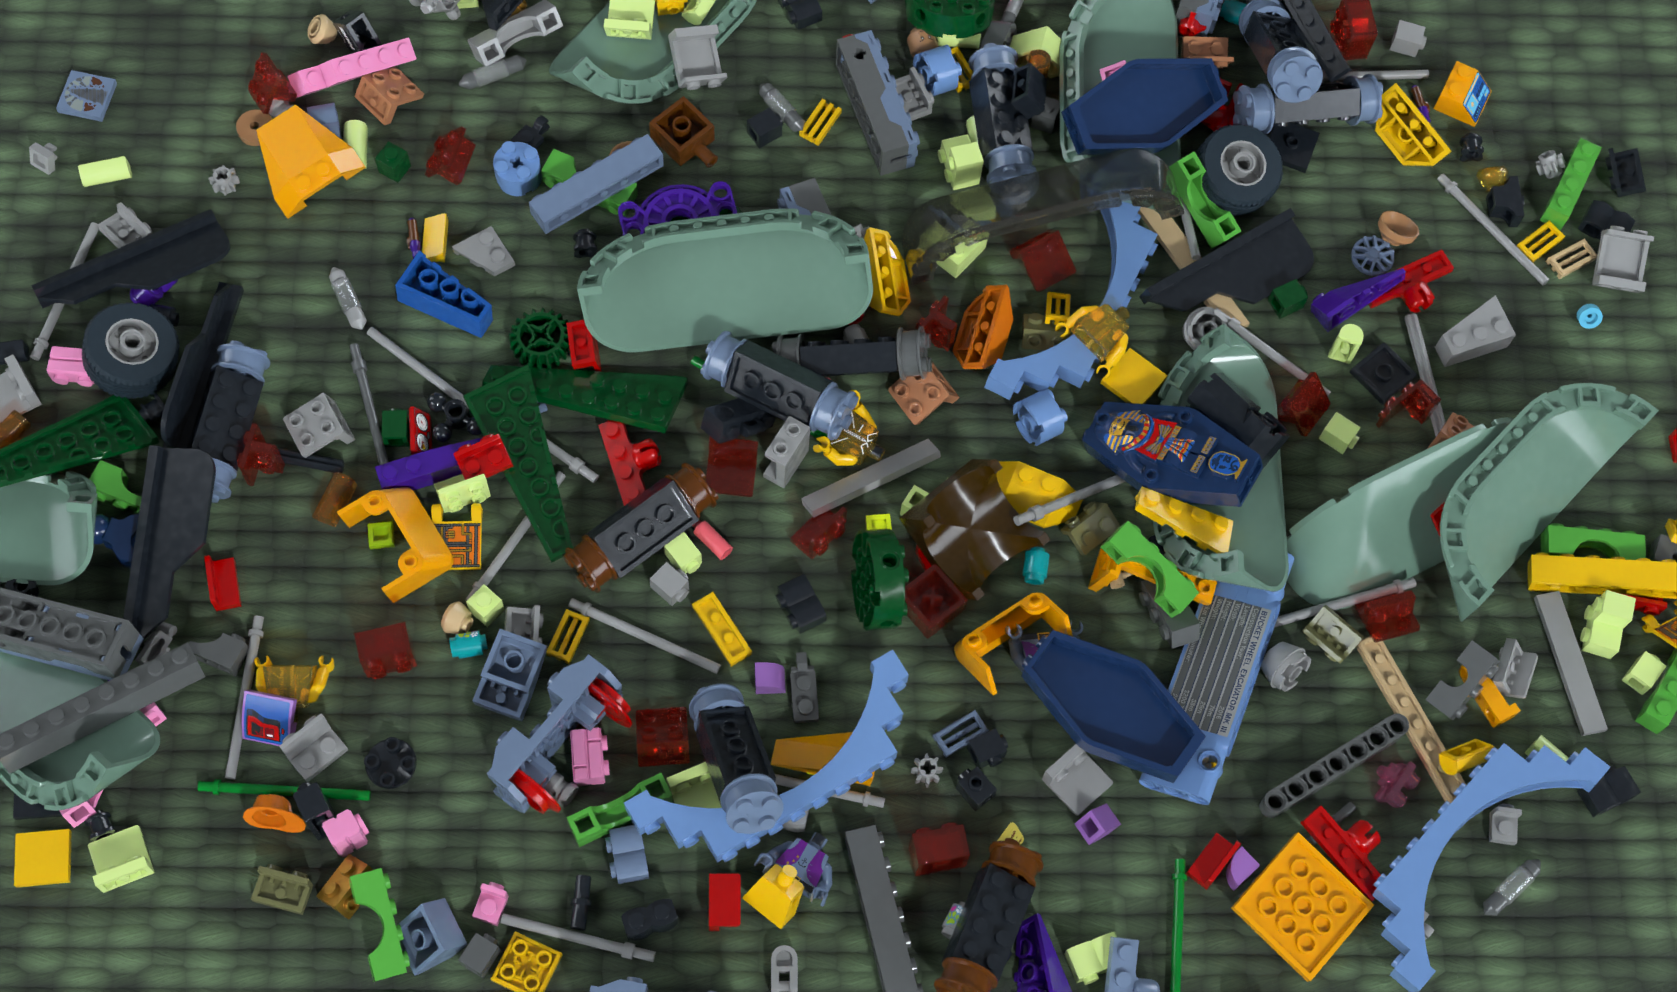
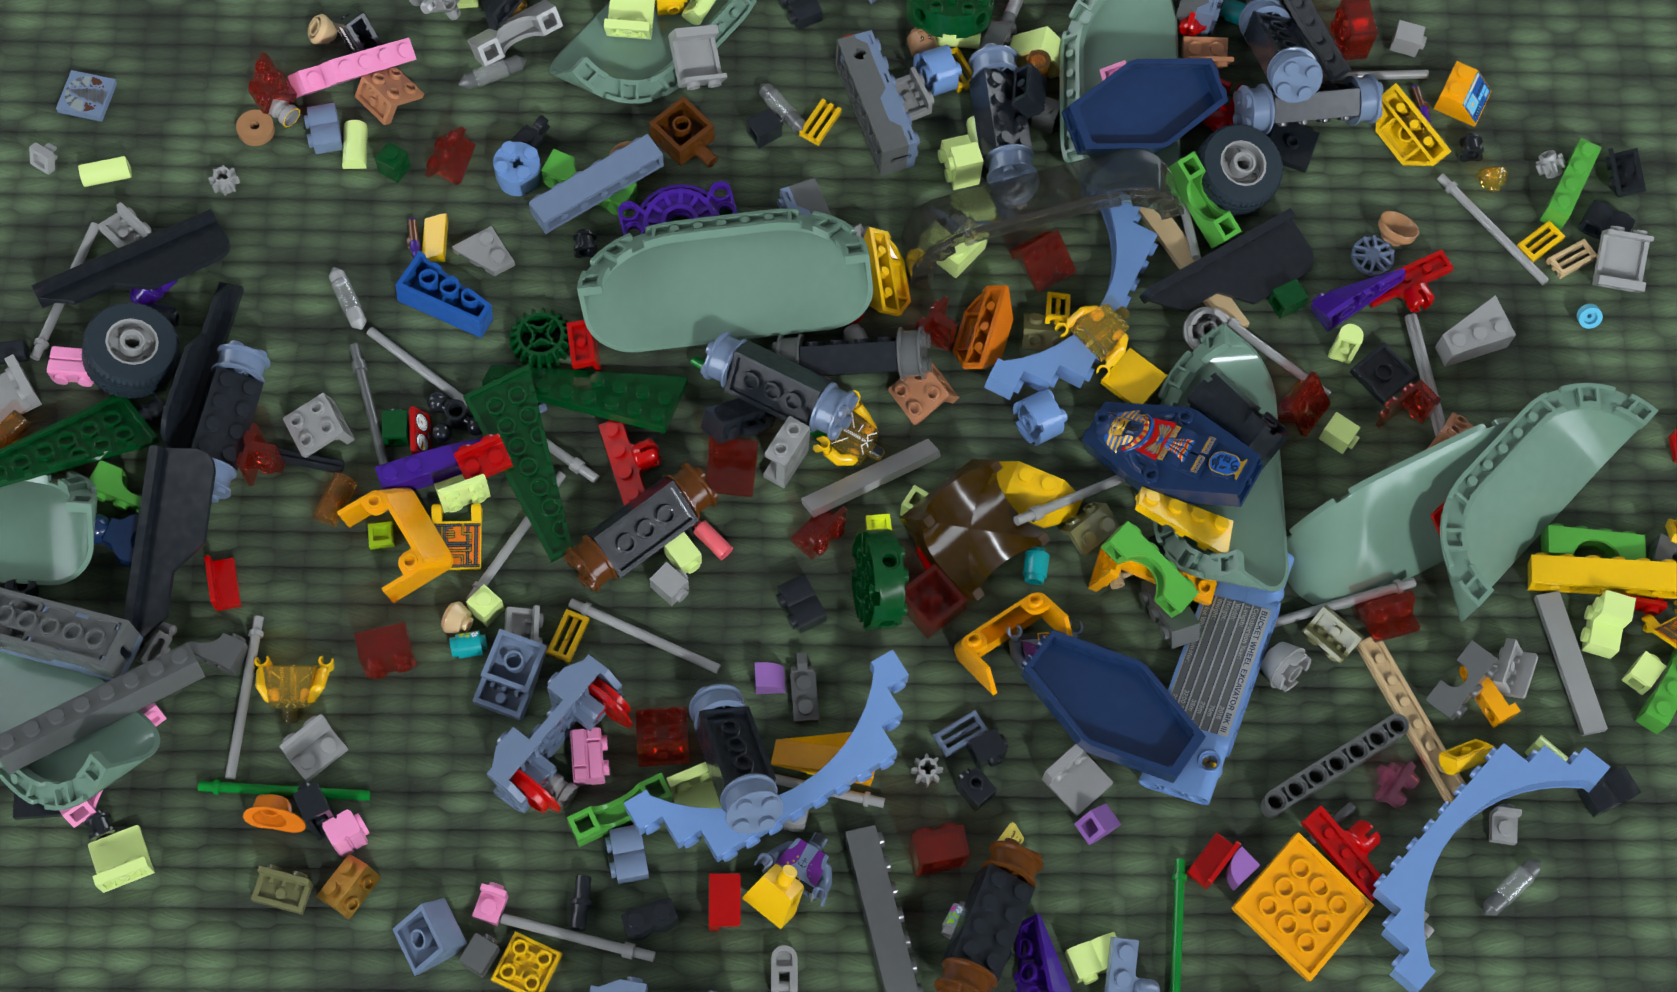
(42, 858): yellow tile -> none
(267, 717): slope -> none
(303, 158): light orange wedge -> none
(371, 891): bright green arch -> none
(390, 763): black dish -> none
(722, 629): yellow tile -> none
(1507, 202): black brick -> none

